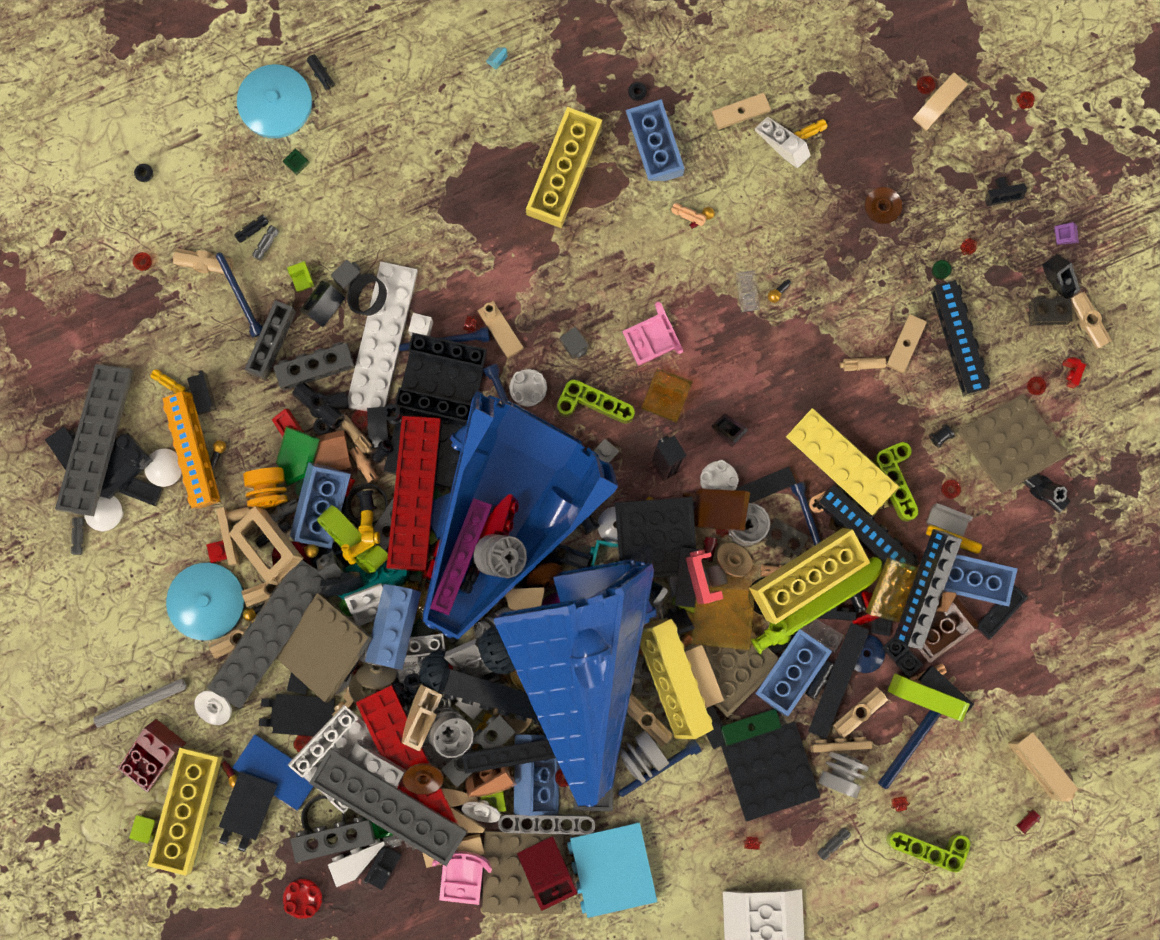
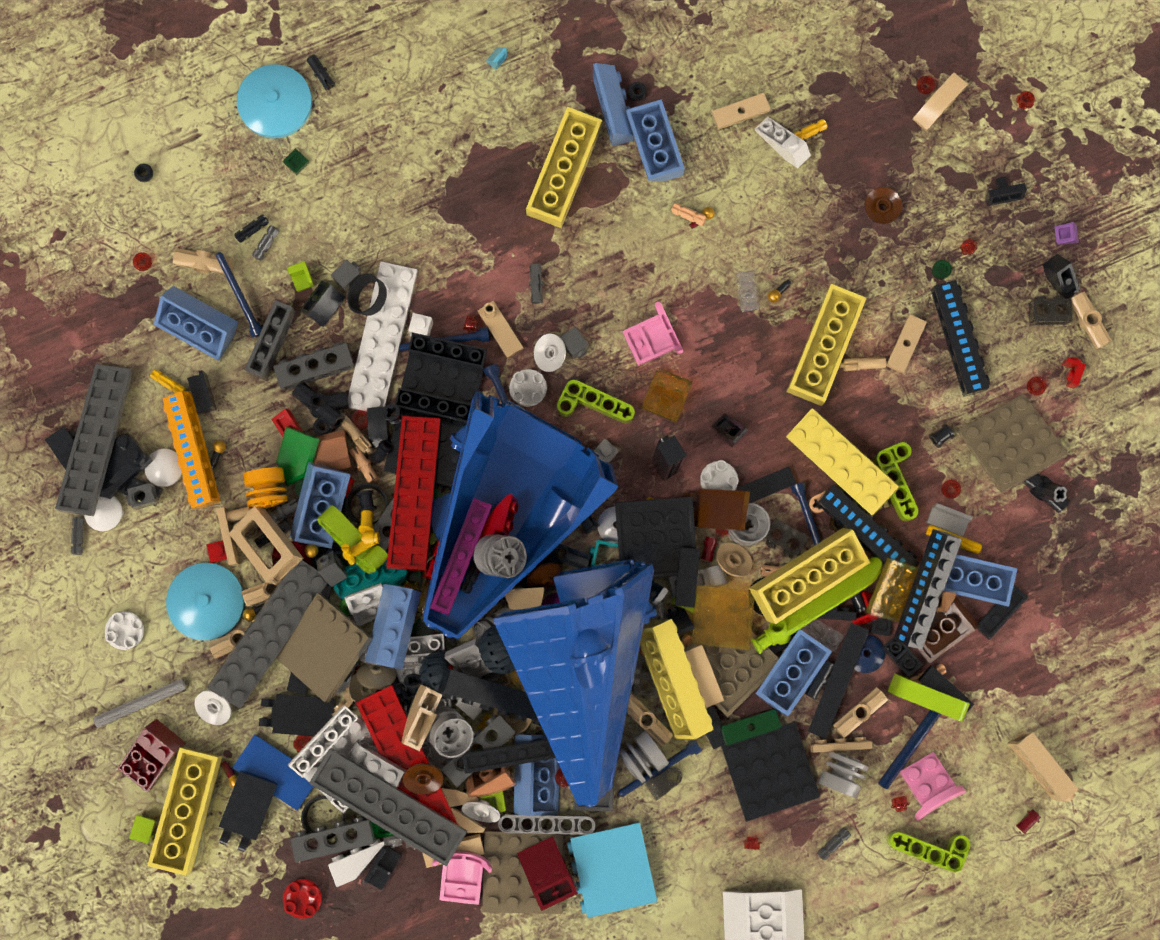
(124, 630): none -> white dish
(150, 496): none -> dark grey brick
(195, 322): none -> medium blue slope
(347, 583): black slope -> none
(536, 283): none -> dark grey pin
(544, 352): none -> white dish
(612, 103): none -> medium blue slope
(661, 785): none -> clear smoke piece
(699, 580): coral panel -> none
(826, 345): none -> light yellow brick
(930, 784): none -> bright pink piece

